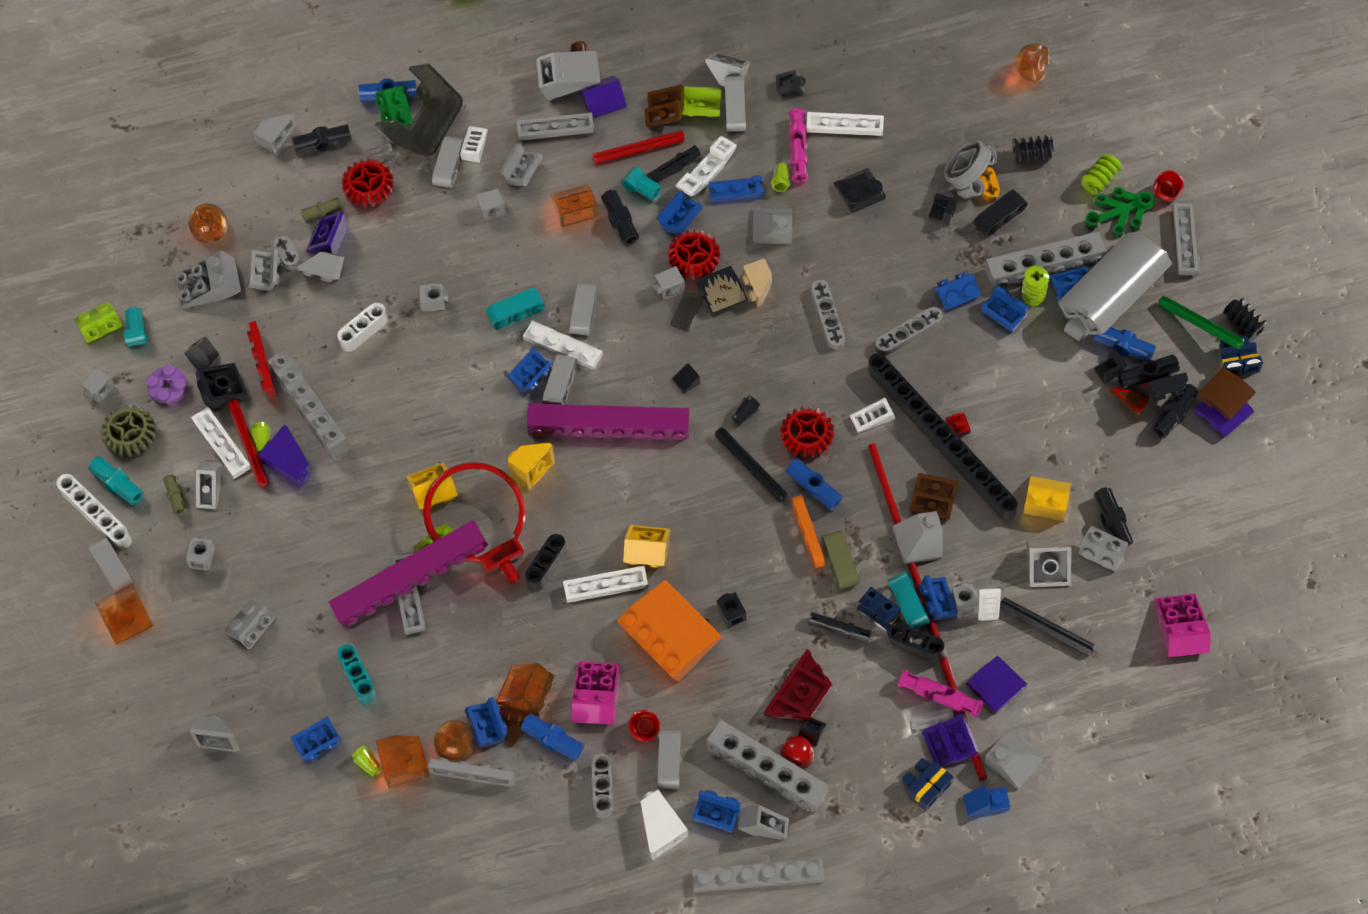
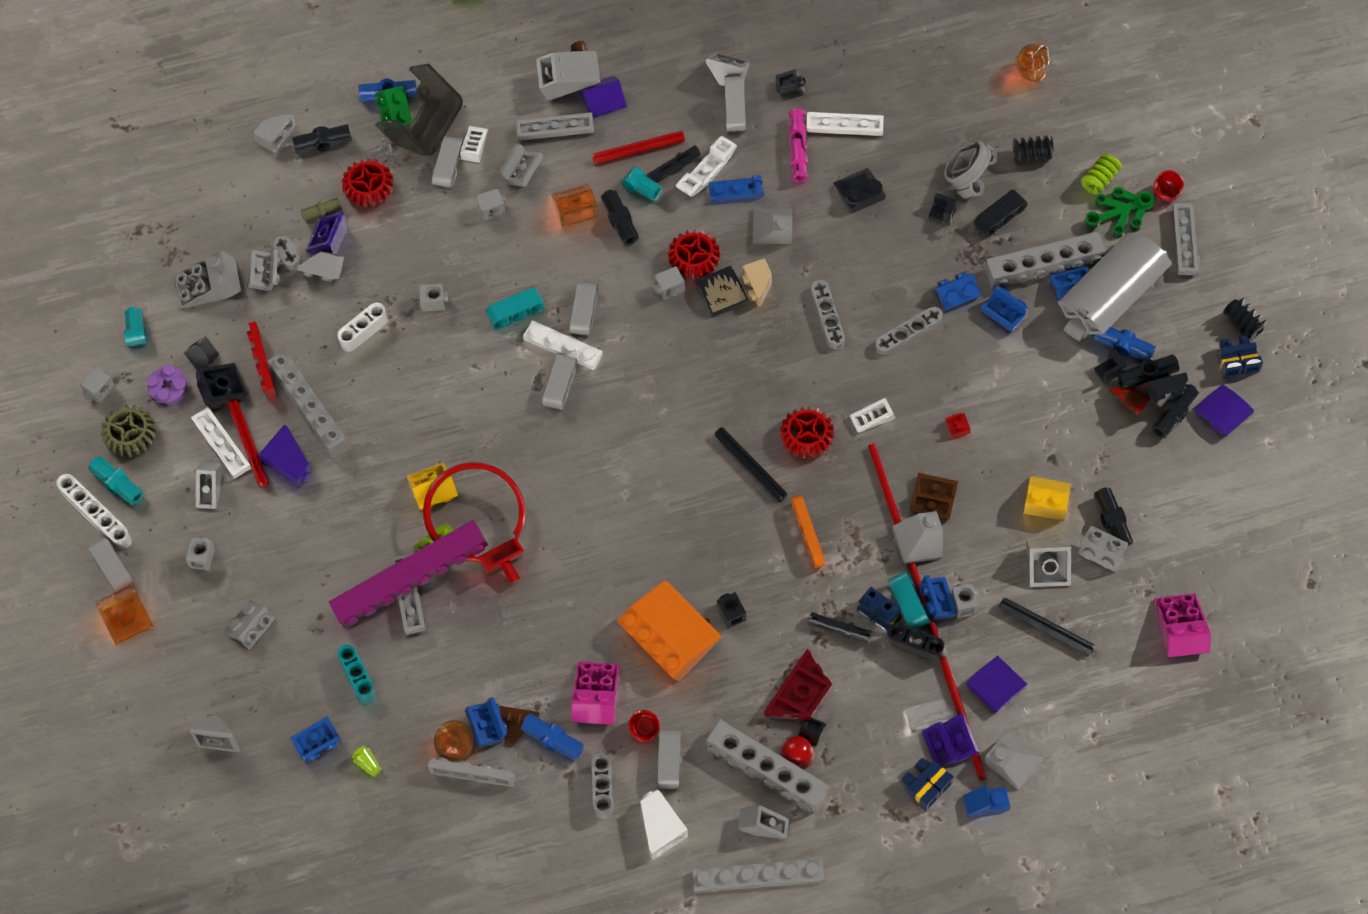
(98, 322): lime bracket -> none
(174, 494): olive pin -> none
(207, 223): clear orange cylinder -> none
(261, 435): lime cone -> none
(402, 759): clear orange slope -> none
(525, 688): clear orange slope -> none
(529, 370): blue bracket -> none
(530, 463): yellow slope -> none
(548, 553): black beam -> none
(605, 584): white plate -> none
(608, 421): magenta brick -> none
(646, 546): yellow slope -> none
(664, 106): reddish brown slope -> none
(679, 213): blue bracket -> none
(686, 378): black slope -> none
(687, 311): clear smoke tile -> none
(702, 101): lime bracket -> none
(717, 811): blue bracket -> none
(746, 409): black cone -> none
(780, 179): lime cone -> none
(822, 492): blue piece -> none
(840, 559): olive beam -> none
(945, 444): black beam -> none
(955, 699): dark pink piece -> none
(989, 604): white slope -> none
(992, 183): light orange beam -> none
(1034, 285): lime piece -> none
(1201, 322): green axle -> none
(1226, 393): reddish brown slope -> none

